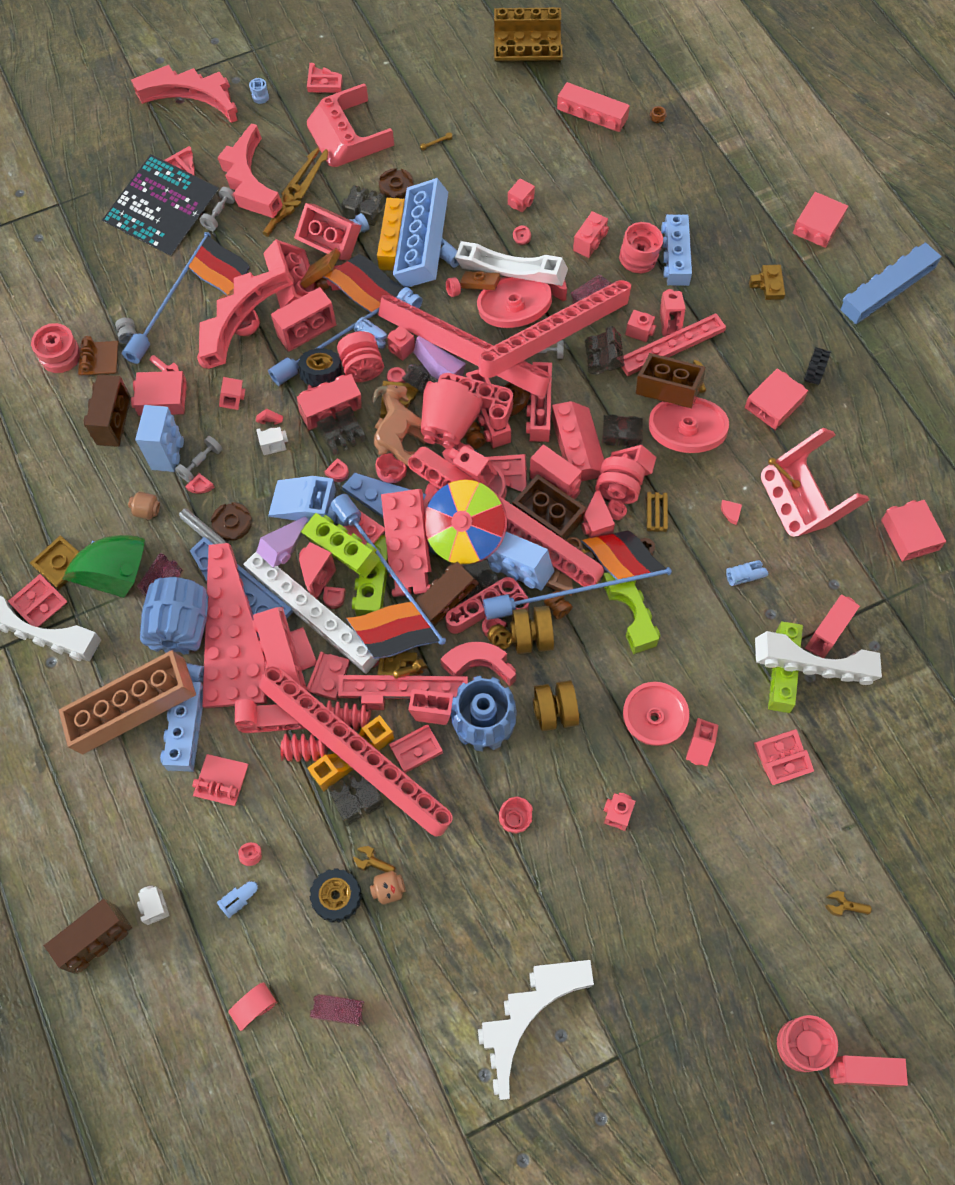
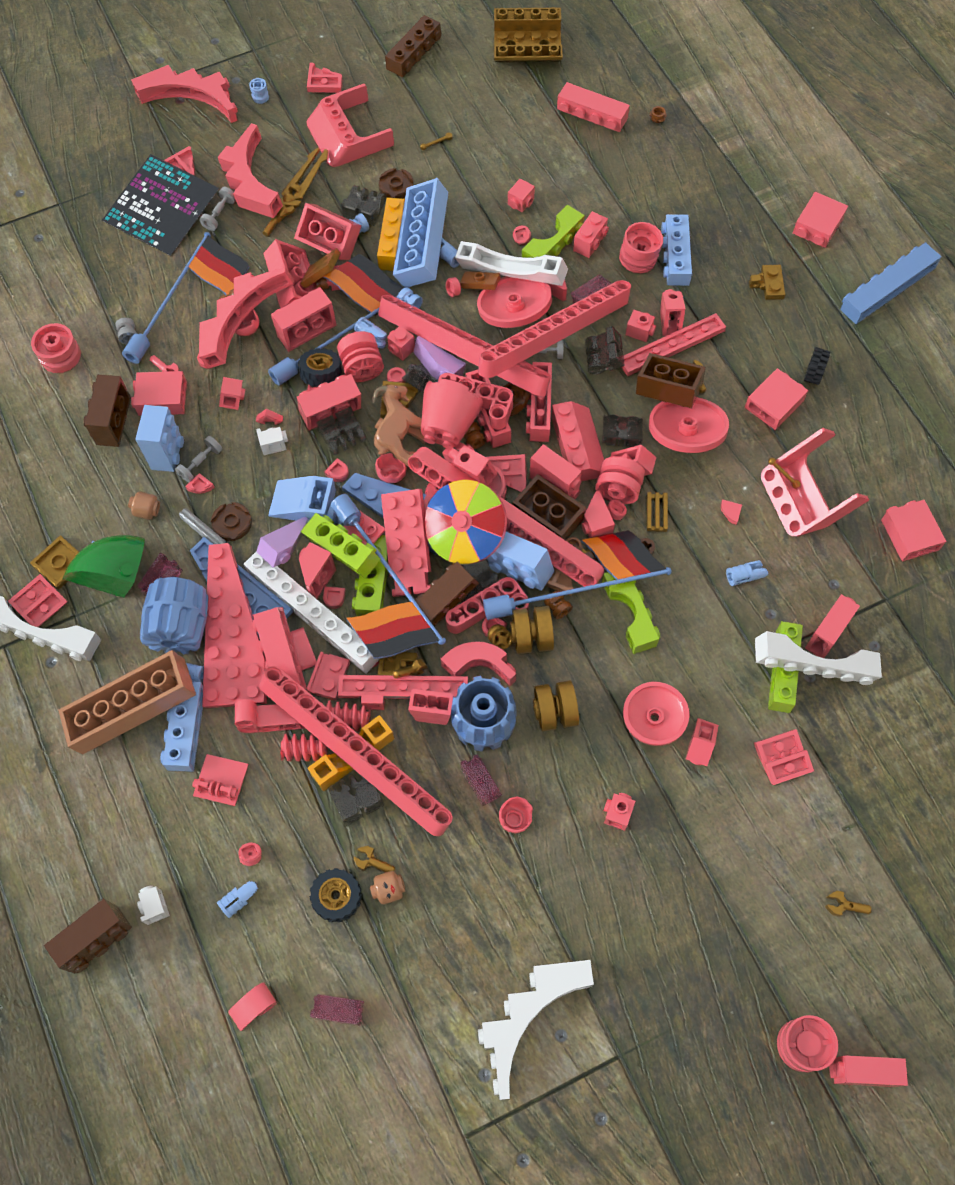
(97, 357): dark orange hinge -> none
(413, 46): none -> reddish brown brick
(416, 748): coral plate -> none
(480, 780): none -> clear pink hinge
(567, 224): none -> lime arch

